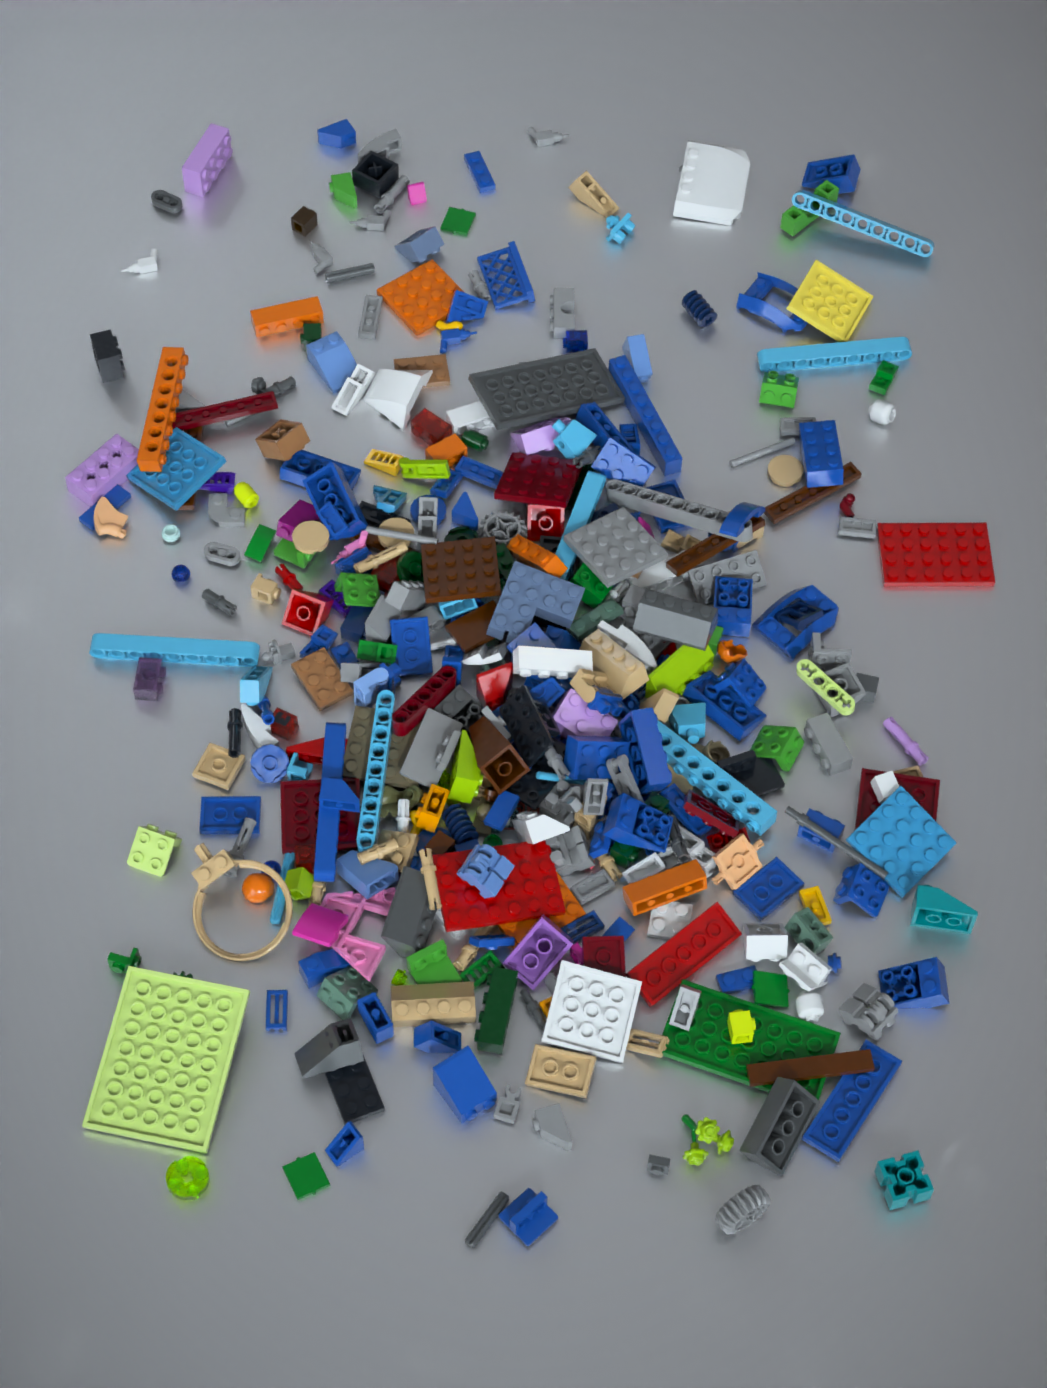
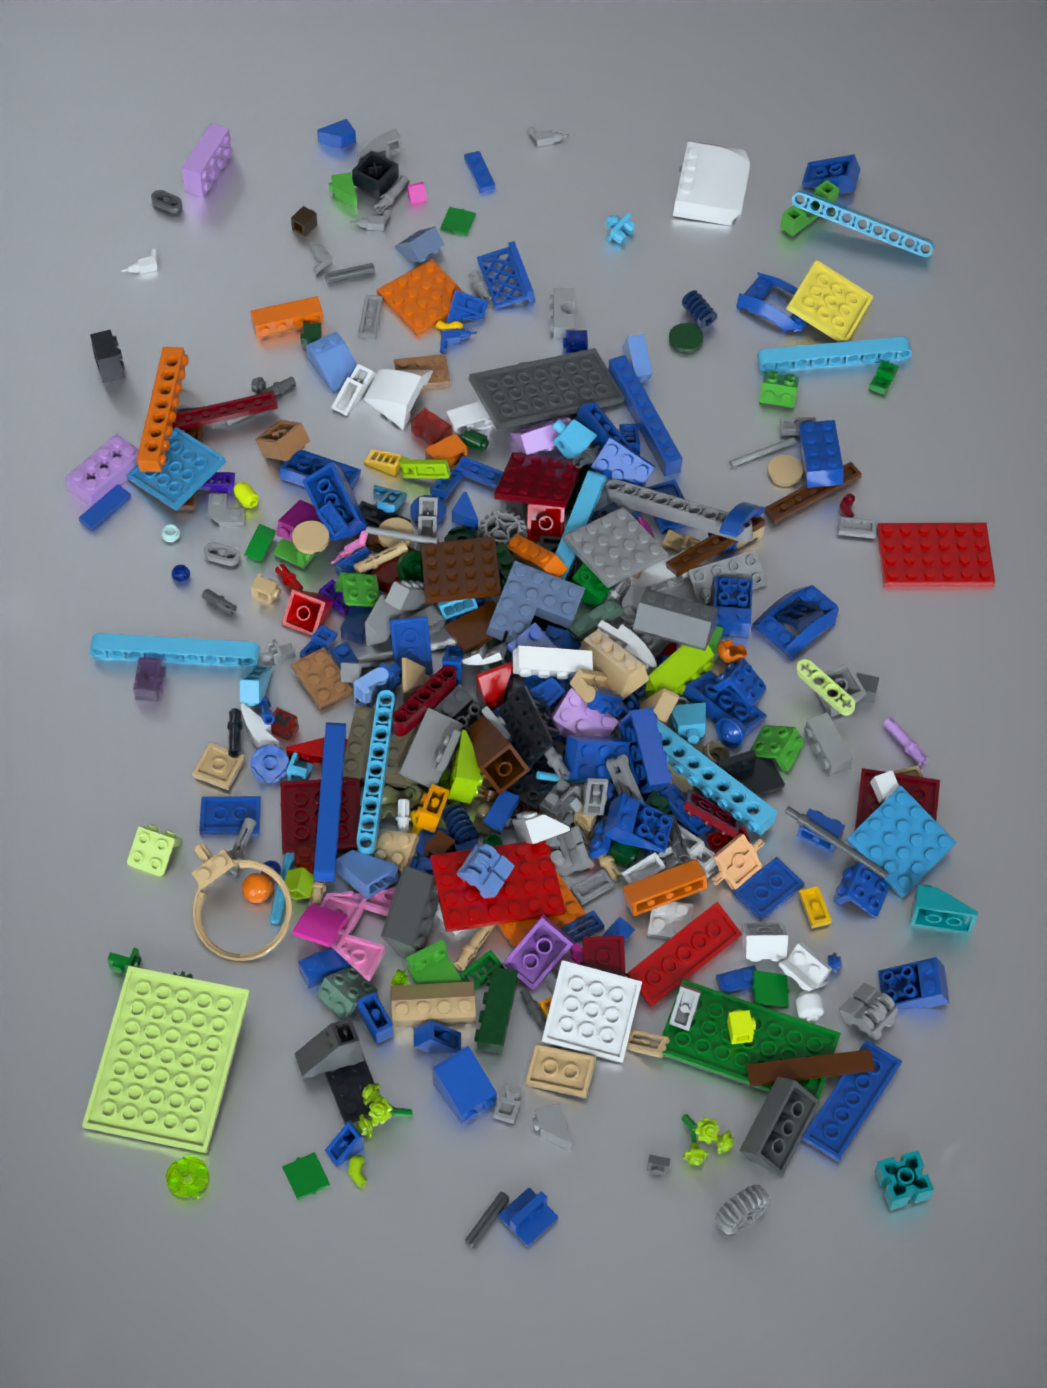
(109, 520): light nougat arm -> none
(276, 1025): blue tile -> none
(338, 795): blue slope -> none
(354, 1170): none -> lime arm
(377, 651): green slope -> none
(377, 851): tan pin -> none
(380, 1110): none -> lime plant
(413, 678): none -> tan slope
(428, 869): tan pin -> none
(492, 942): blue plate -> none
(593, 195): tan slope -> none
(685, 337): none -> dark green tile
(730, 732): none -> blue hat
(809, 930): sand green brick -> none
(826, 658): light grey bracket -> none
(882, 412): white head -> none

